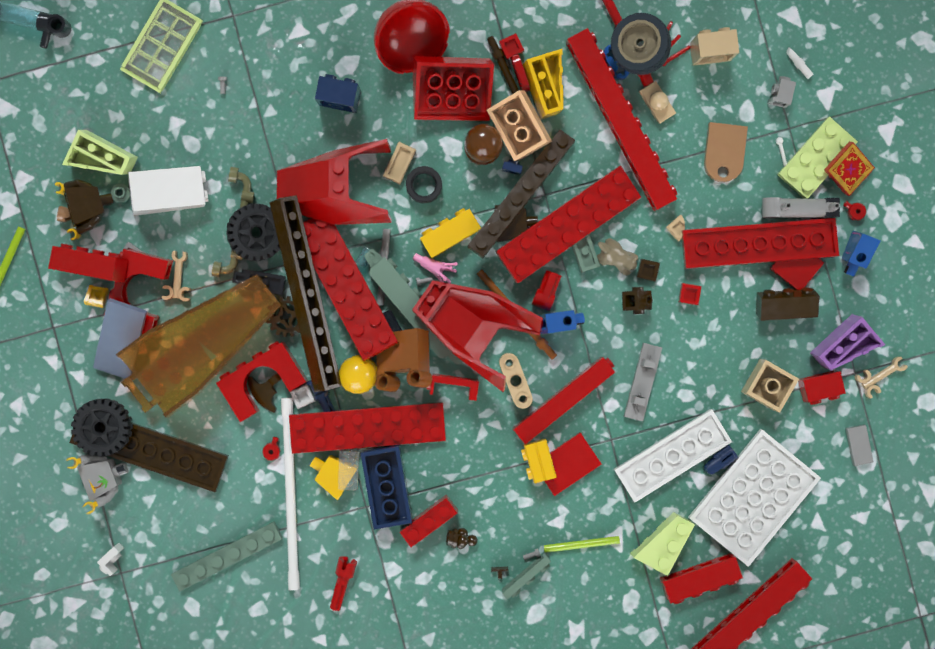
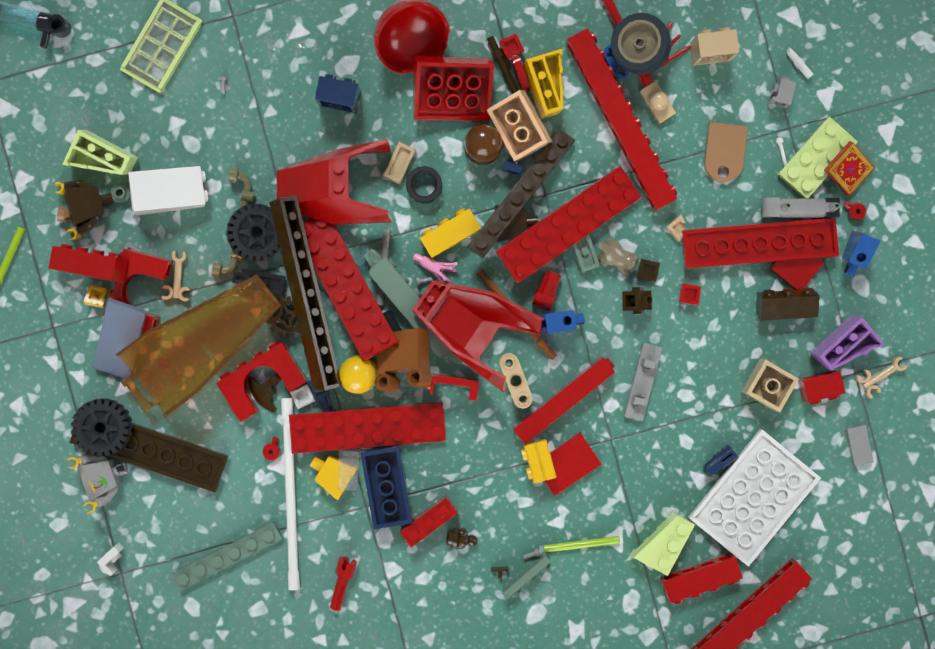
(673, 455): white plate -> none

